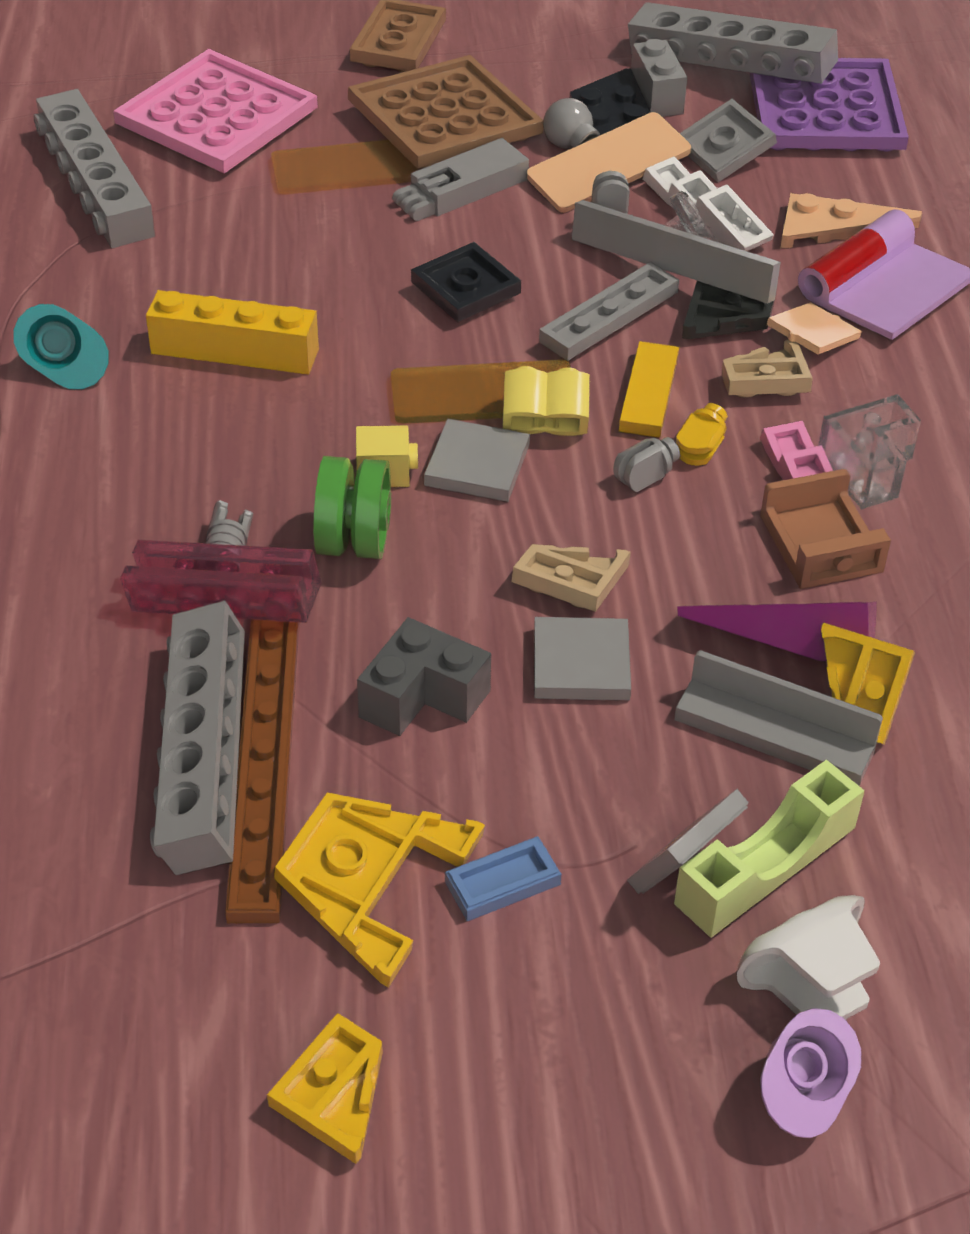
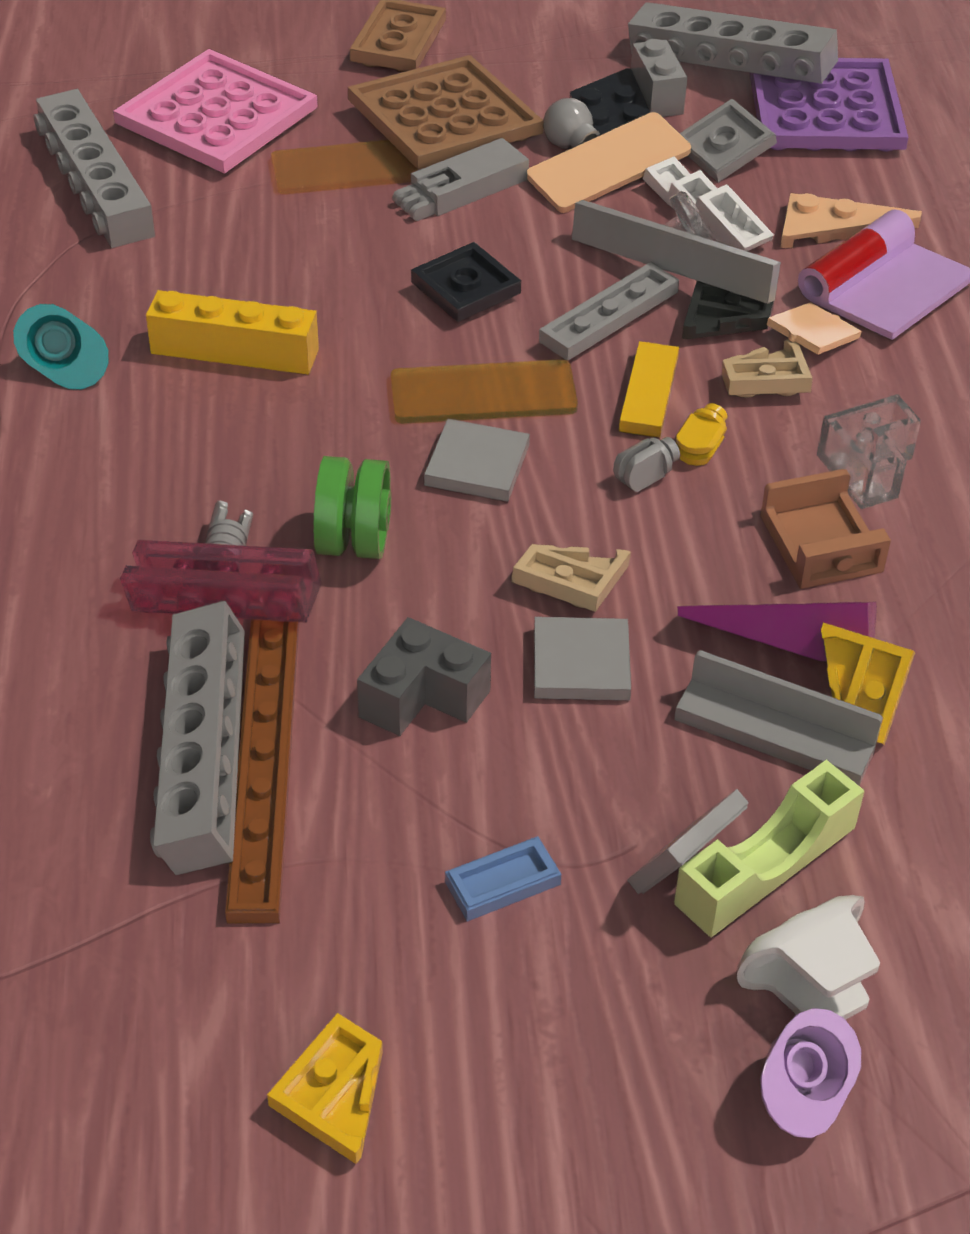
(348, 860): yellow wing -> none
(391, 445): light yellow brick -> none
(546, 401): light yellow brick -> none
(611, 191): light grey arm -> none
(793, 451): bright pink slope -> none

